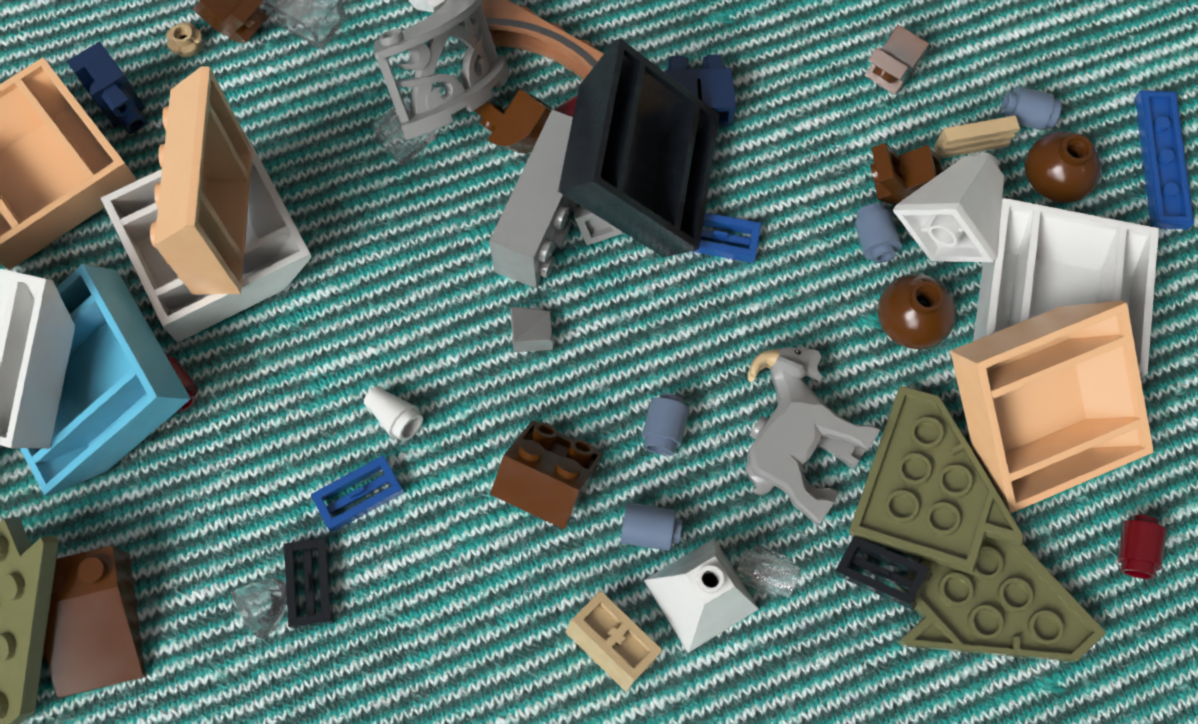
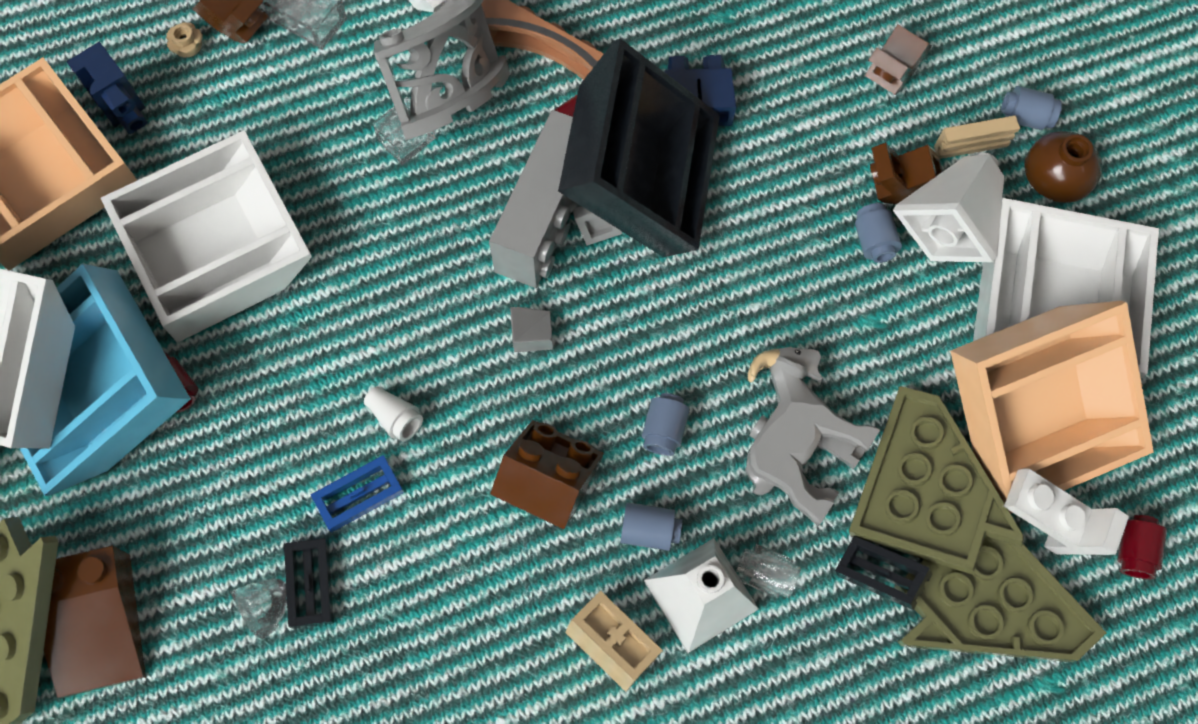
(203, 188): light nougat slope -> none
(518, 125): reddish brown brick -> none
(729, 251): blue tile -> none
(909, 321): reddish brown piece -> none
(1067, 521): none -> white bracket
(1164, 160): blue tile -> none

